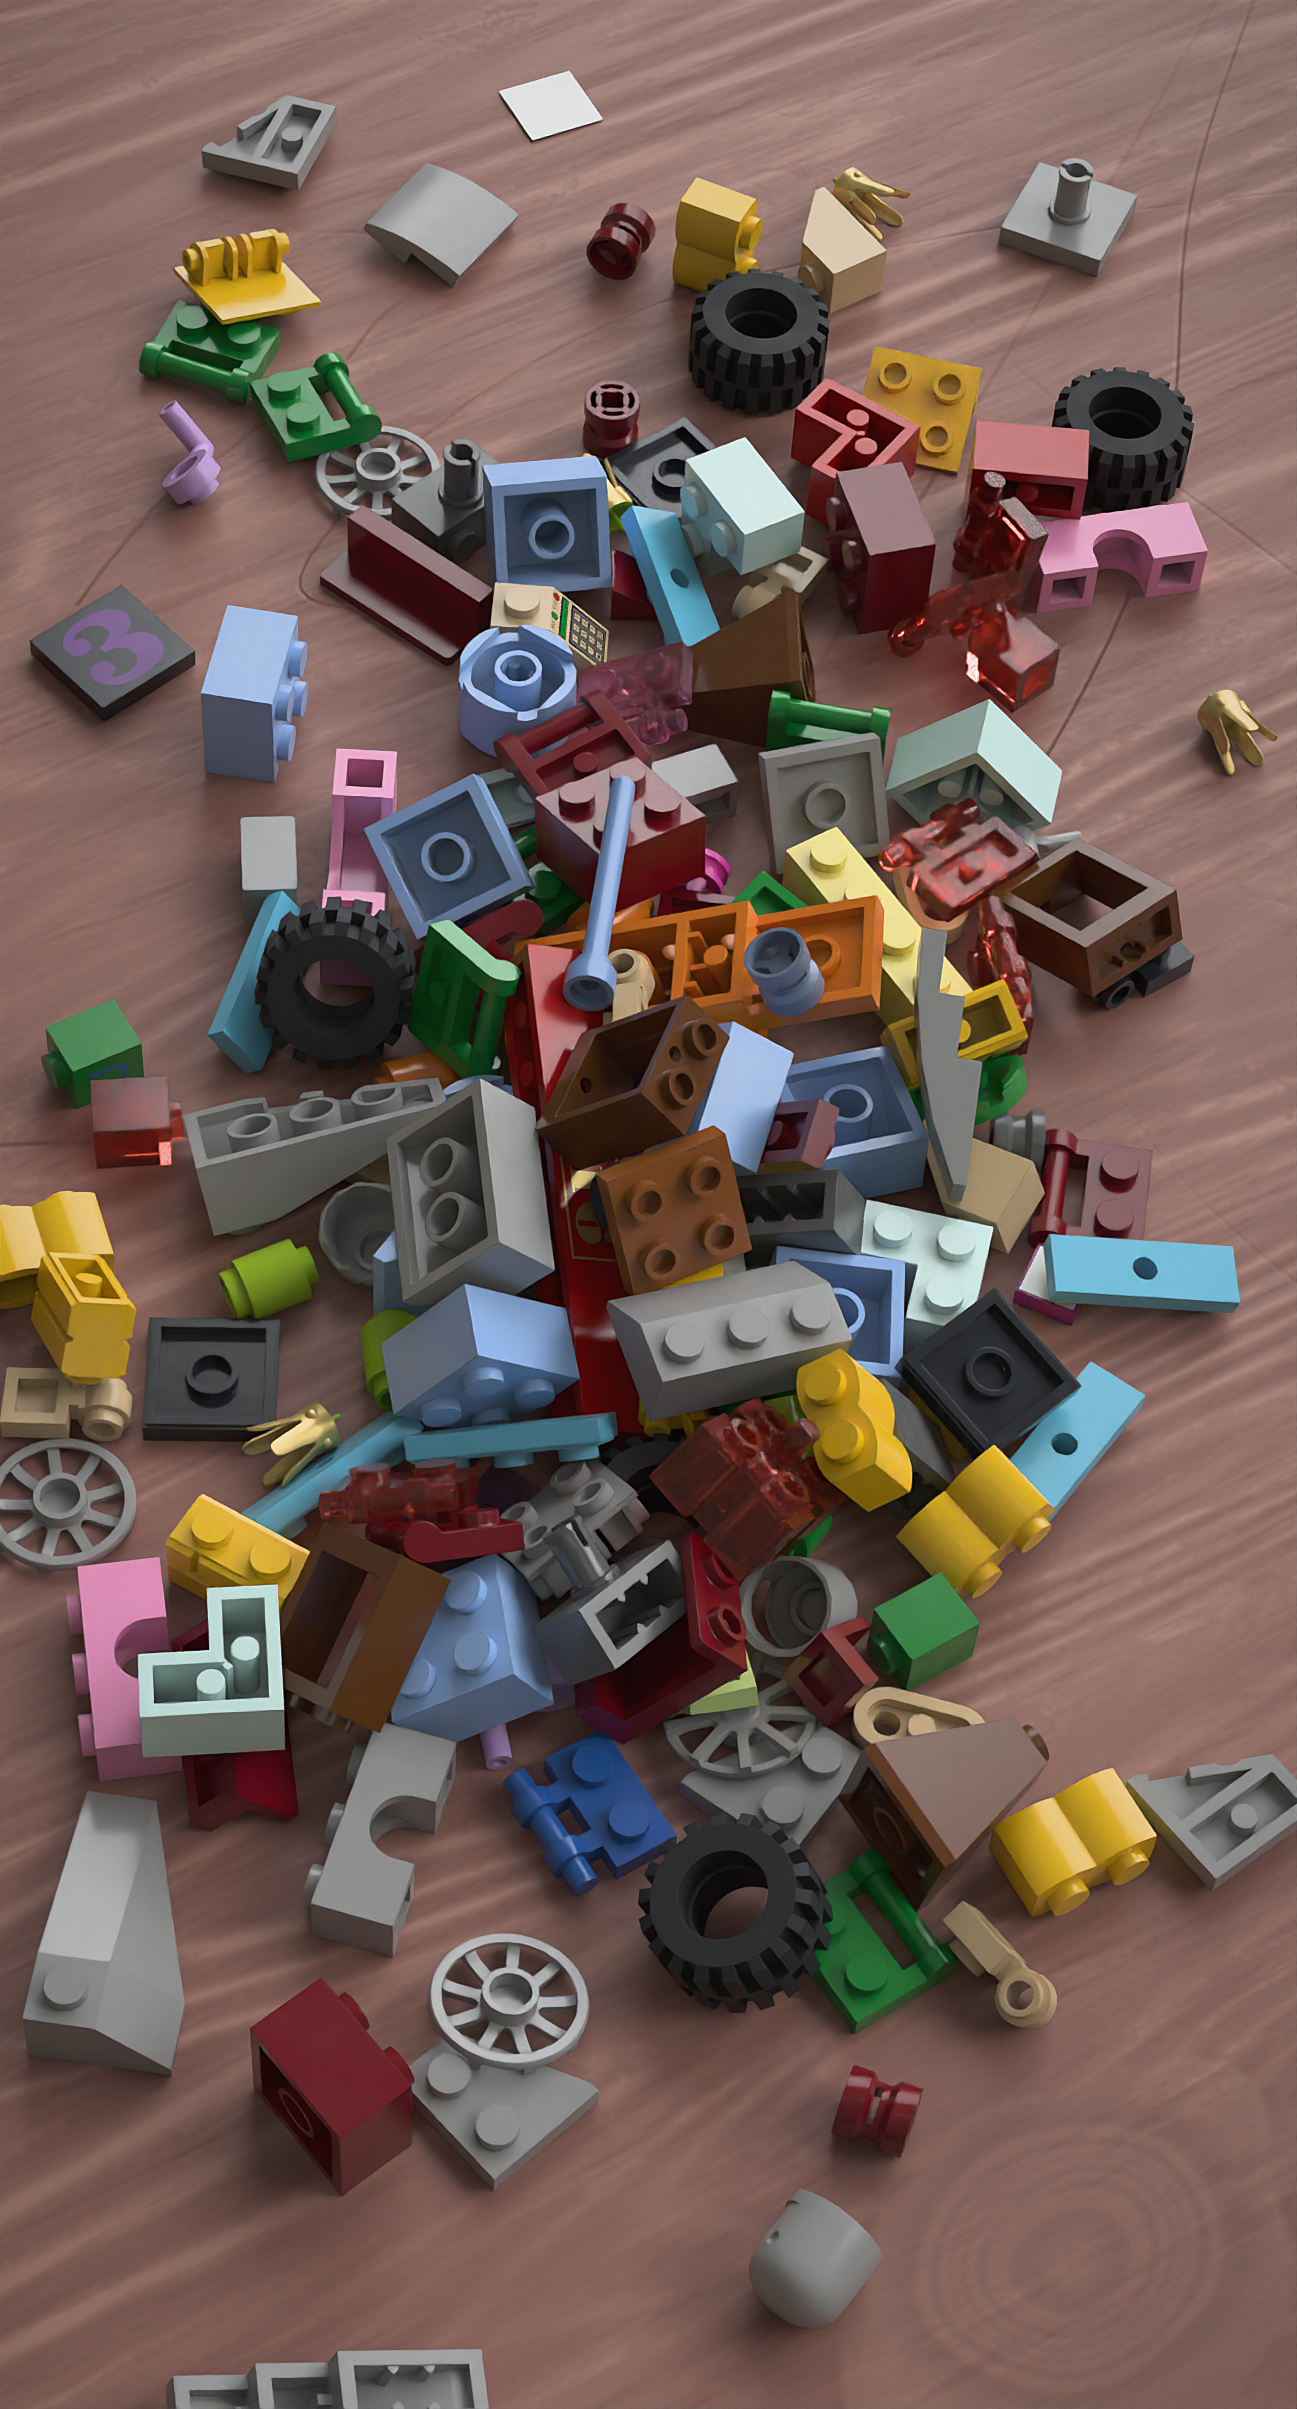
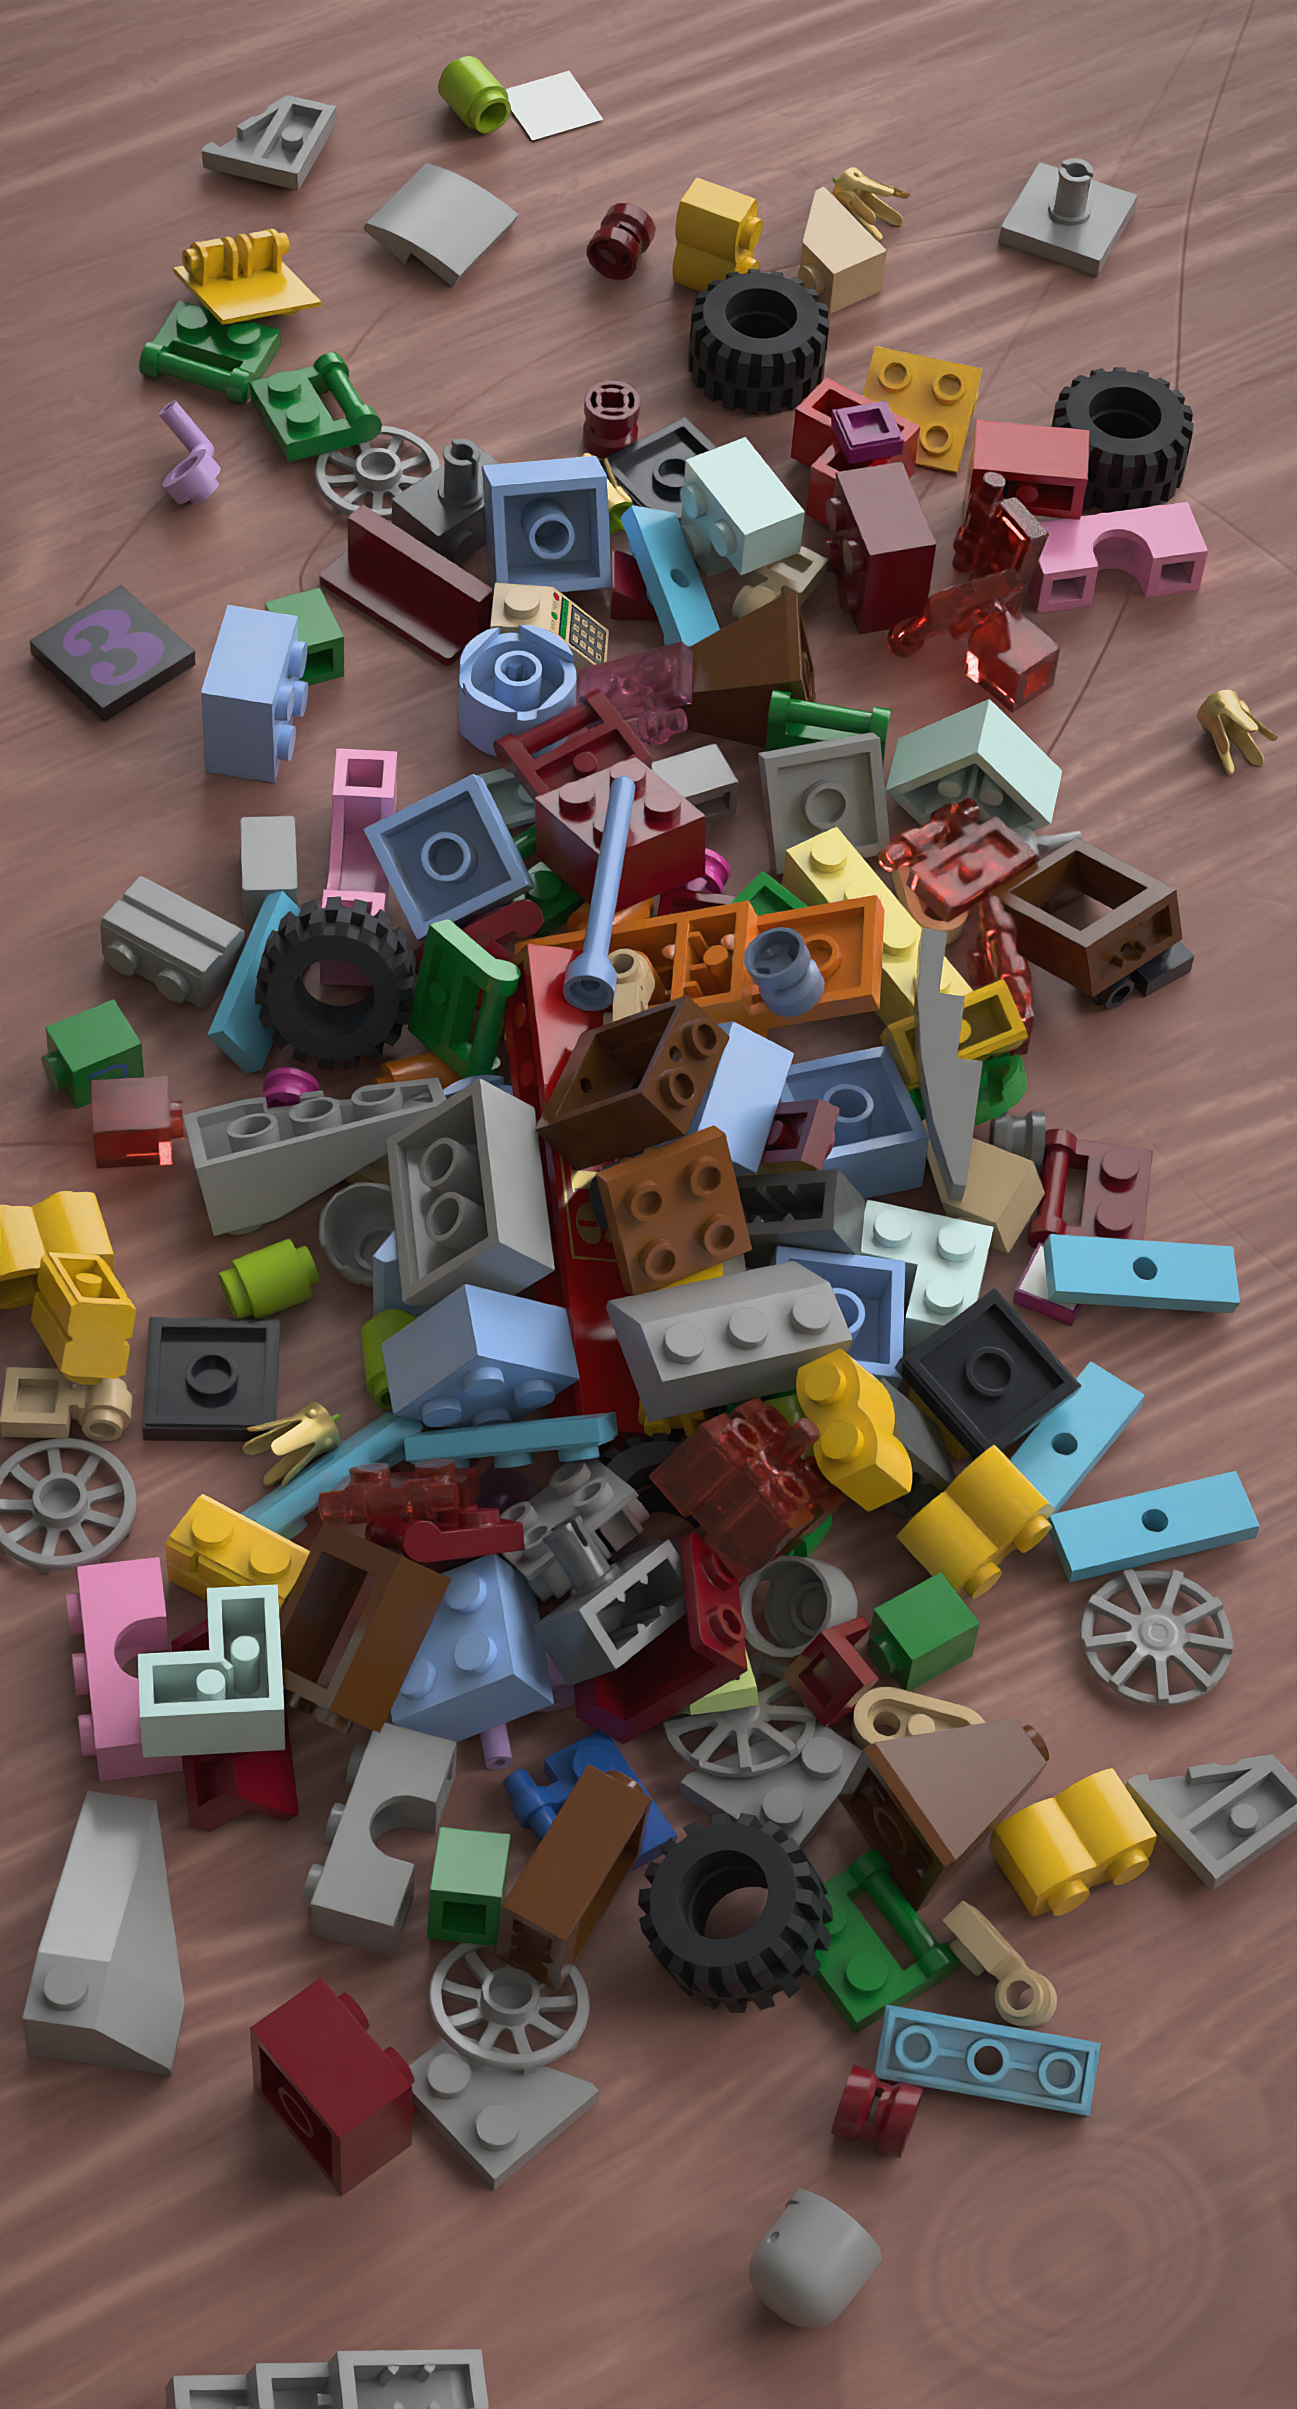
(171, 943): none -> light grey brick
(286, 1085): none -> dark pink bush
(319, 630): none -> brick
(468, 1886): none -> brick
(474, 94): none -> lime brick
(573, 1876): none -> reddish brown window
(867, 432): none -> magenta tile
(1033, 2067): none -> medium azure tile
(1157, 1636): none -> light grey wheel
(1185, 1519): none -> medium azure tile

